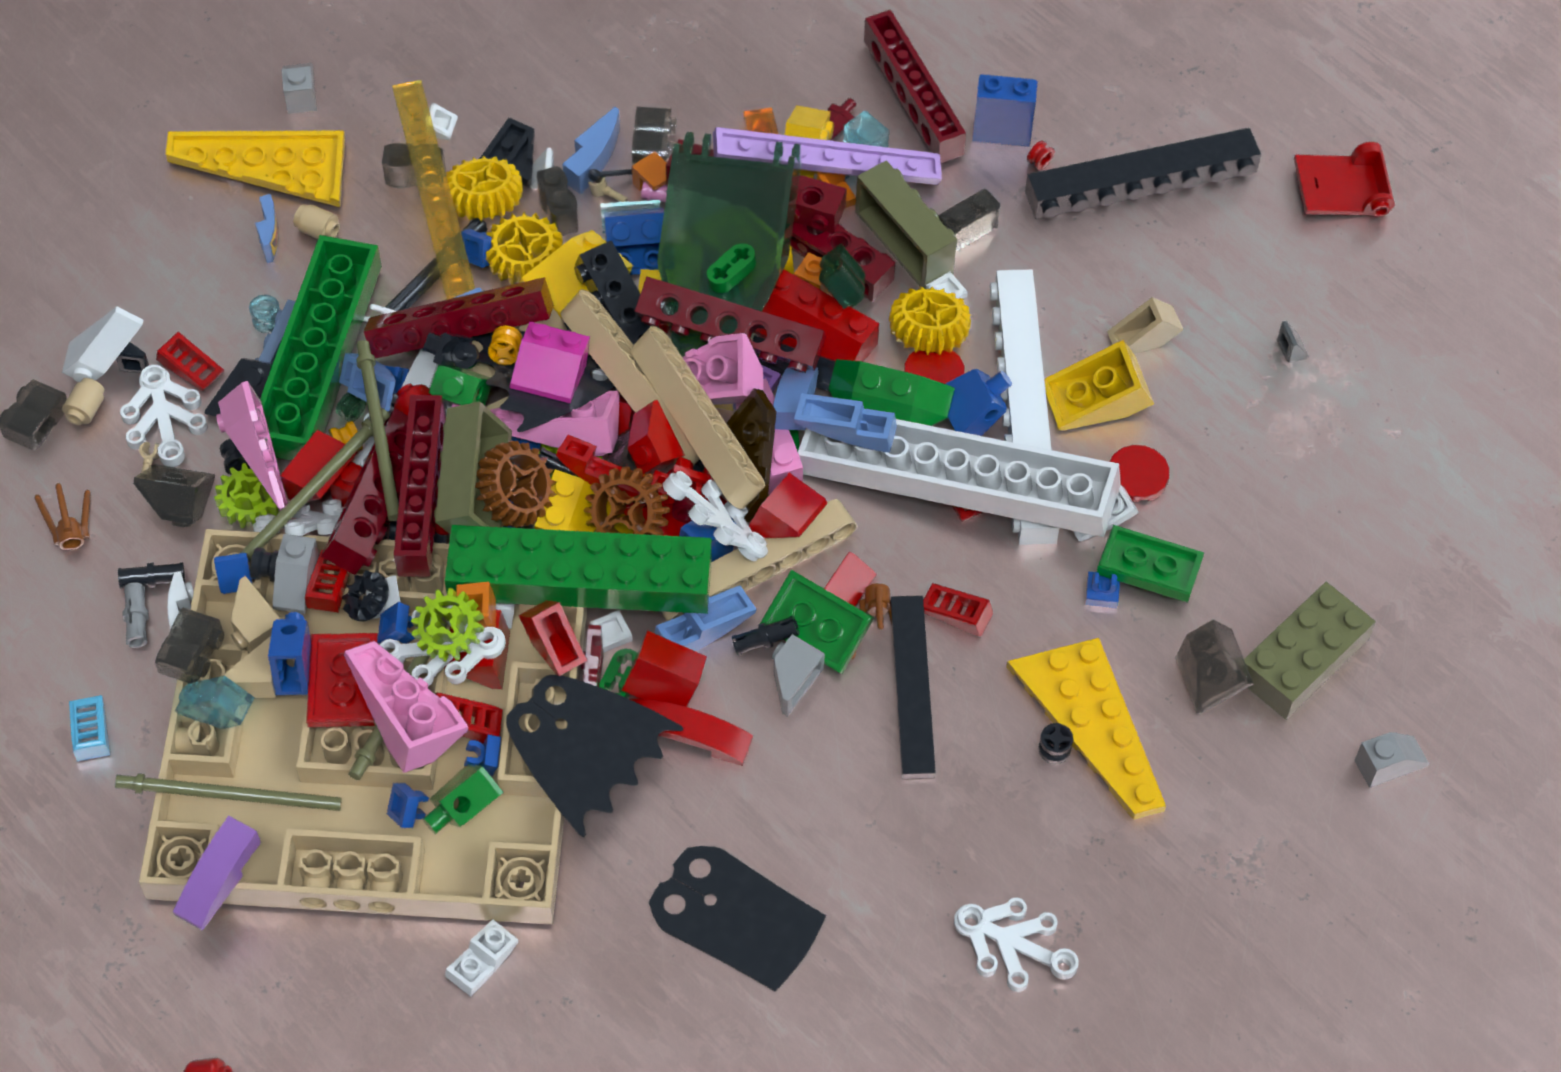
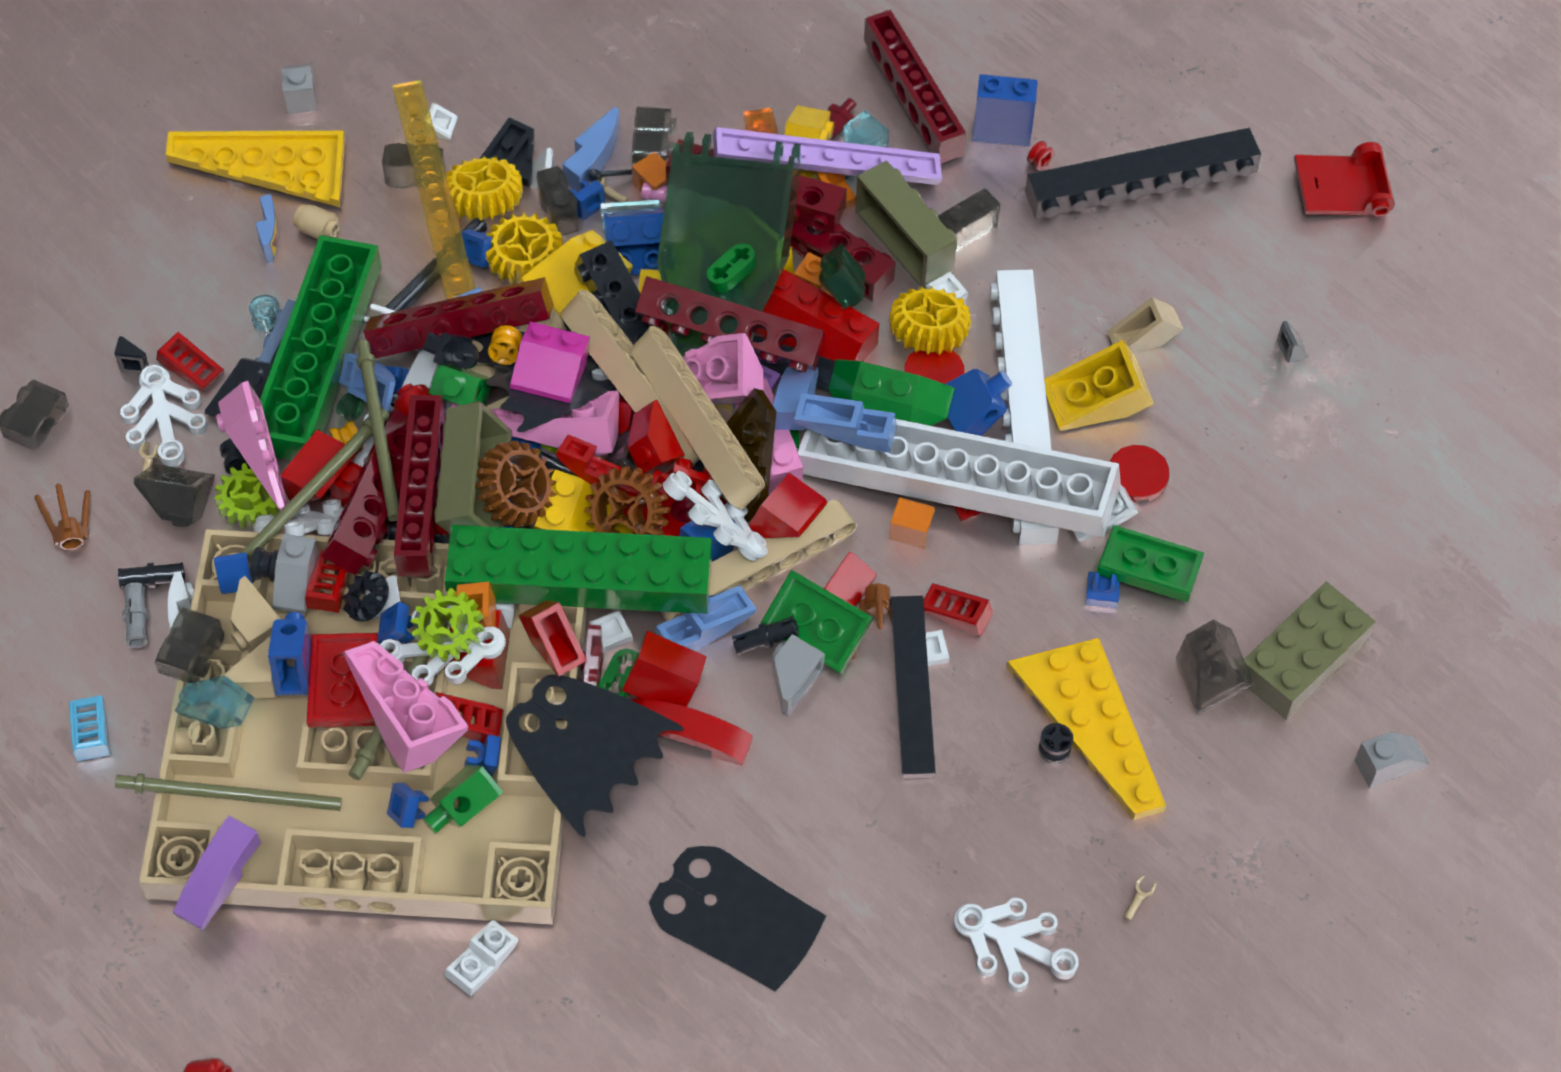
(83, 401): tan brick -> none
(100, 344): white slope -> none
(589, 198): none -> blue tile
(911, 523): none -> orange panel
(936, 648): none -> white tile
(1138, 898): none -> tan hand

